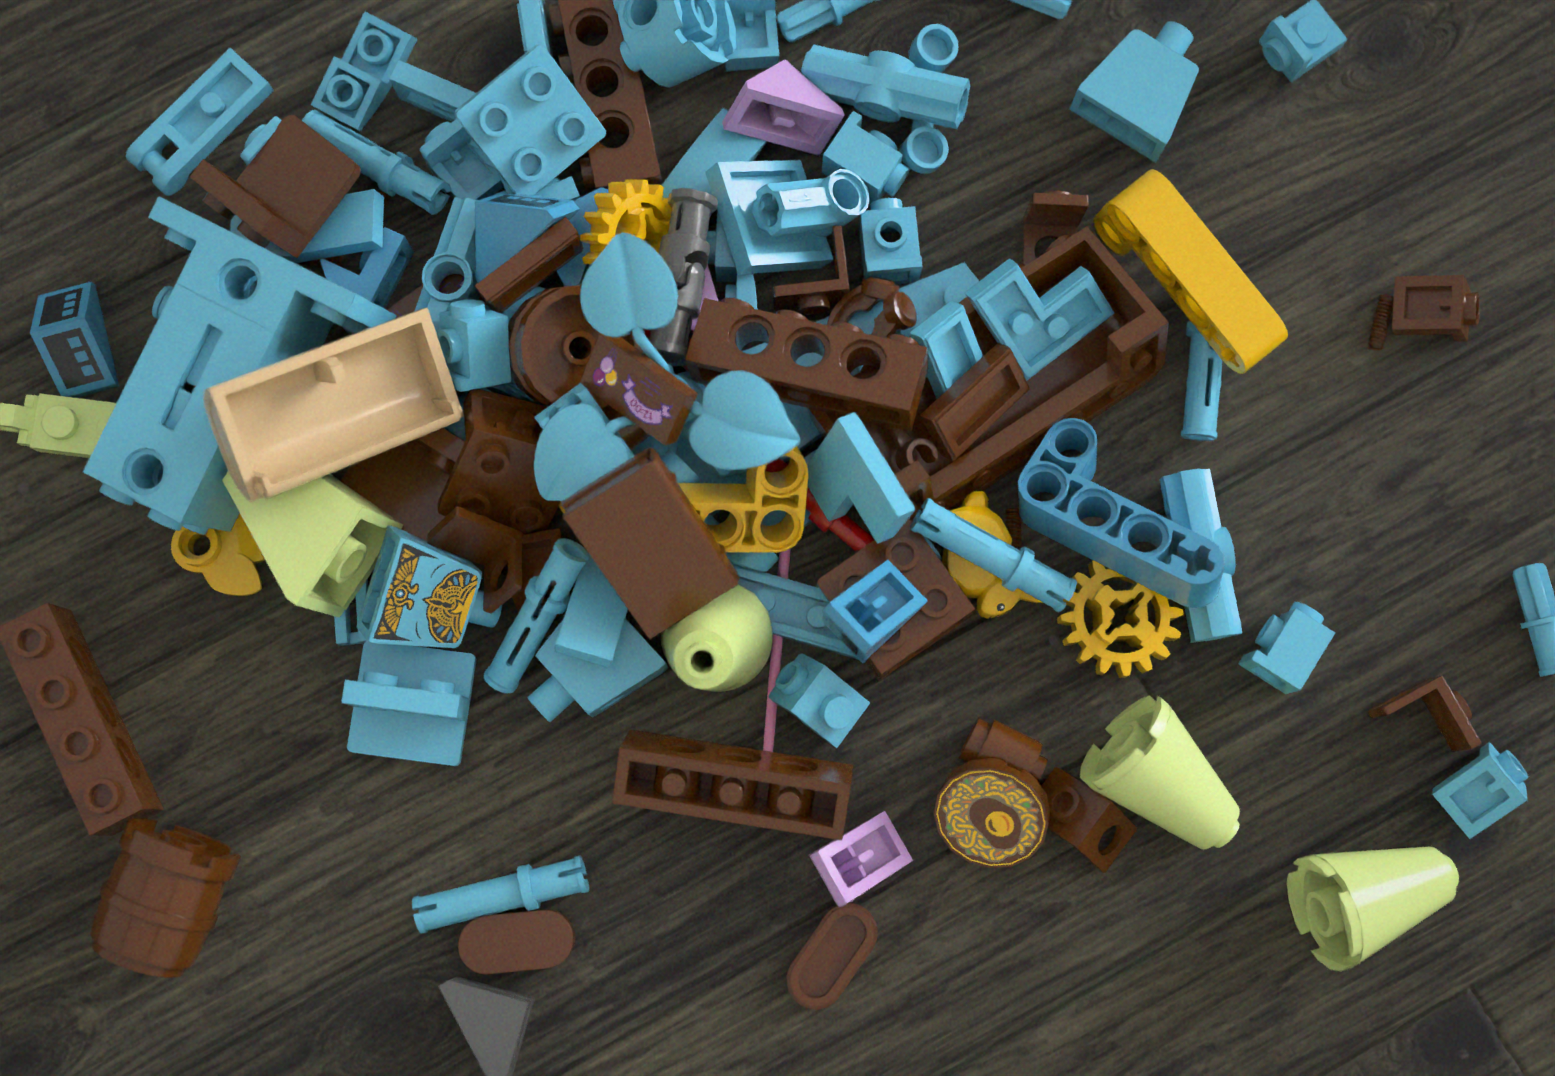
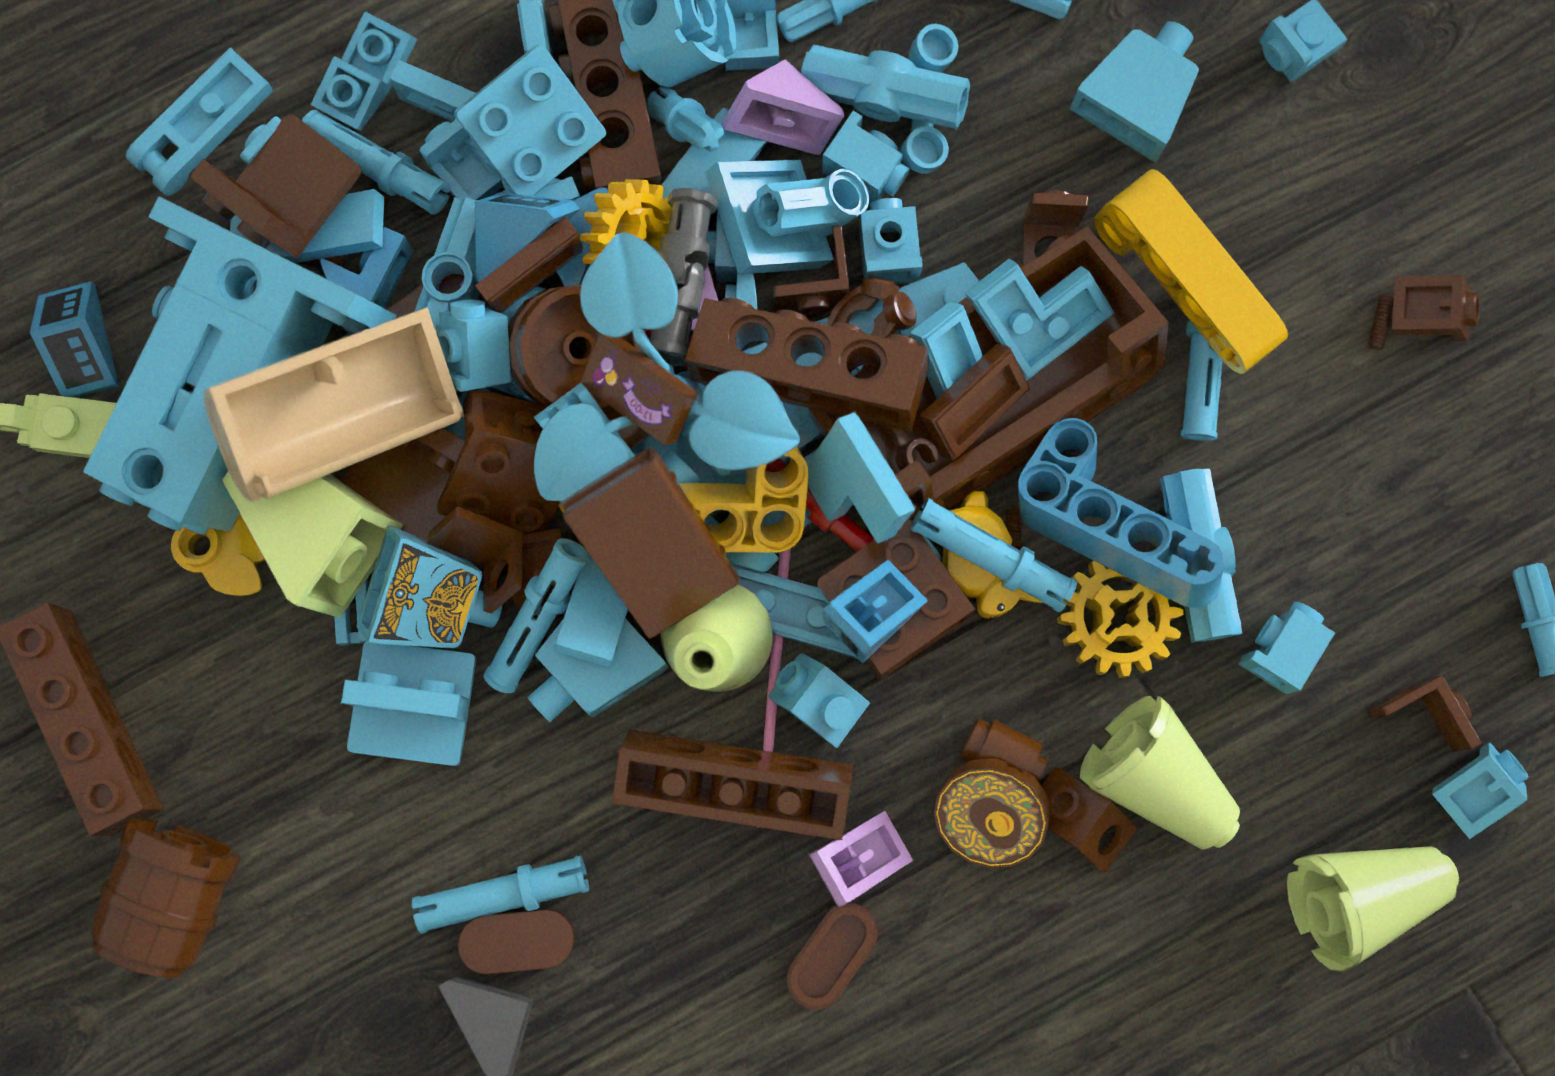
(684, 119): none -> medium azure axle

